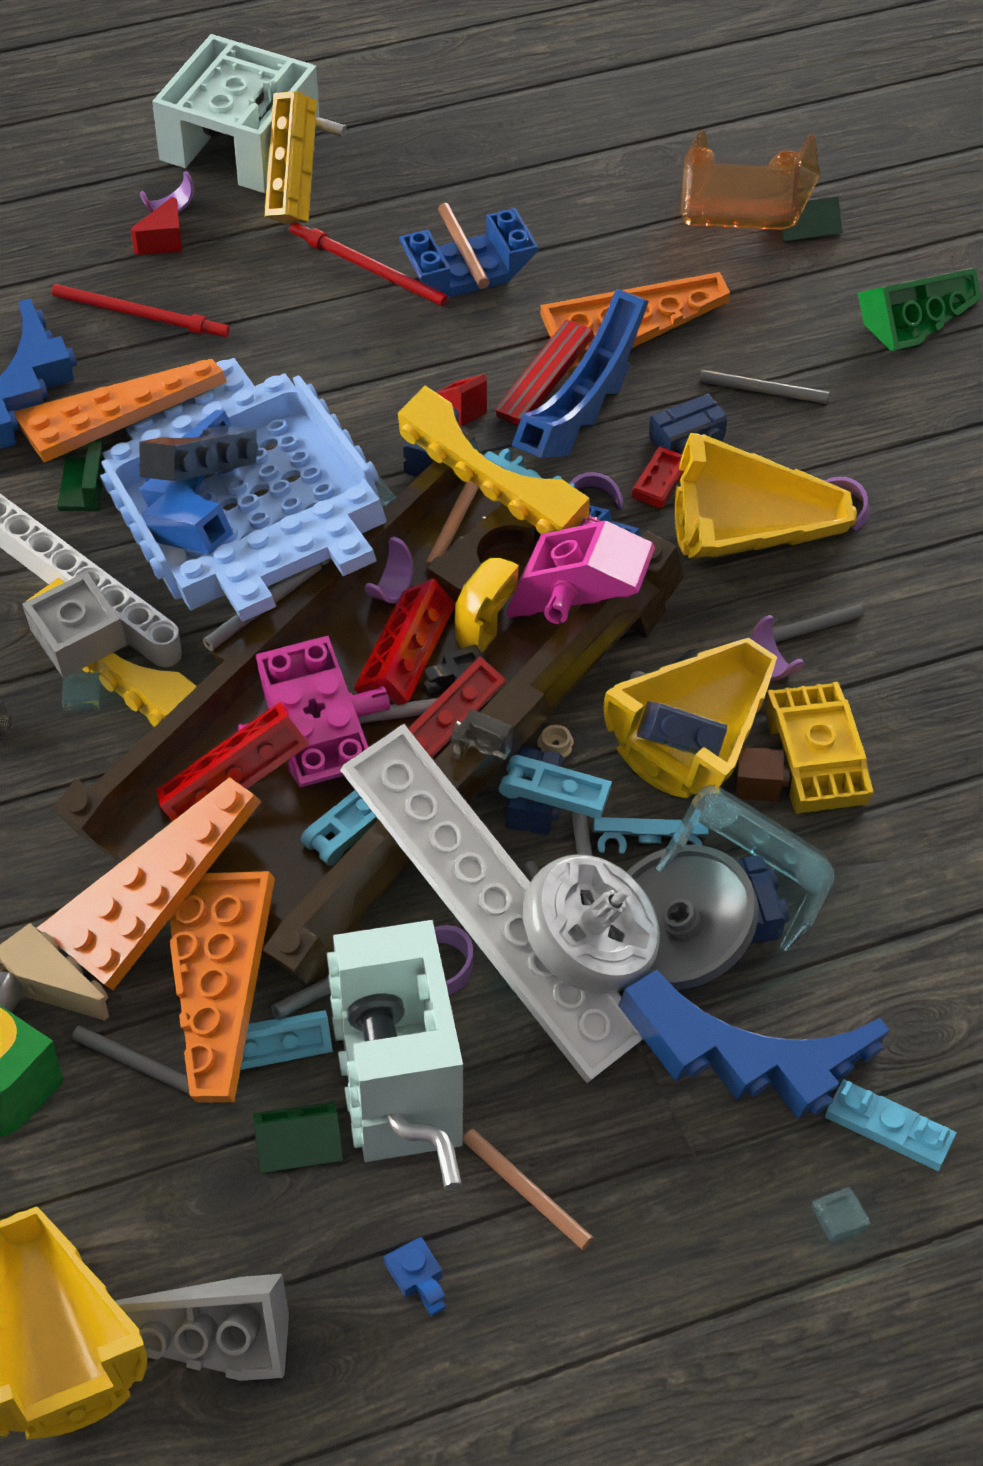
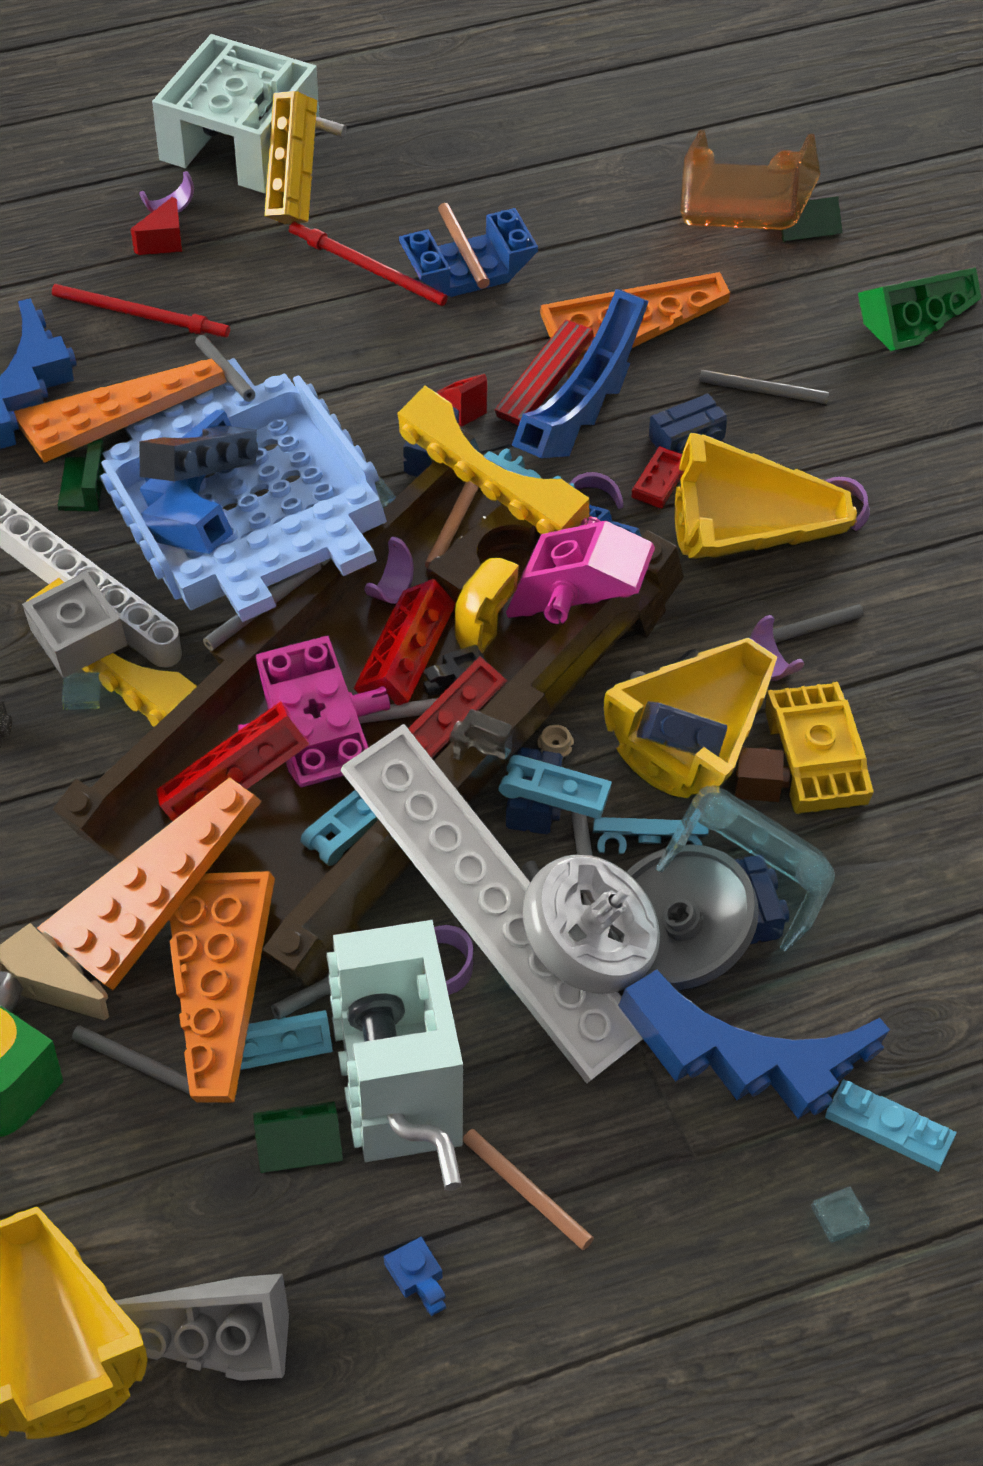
(230, 373): none -> dark grey piece

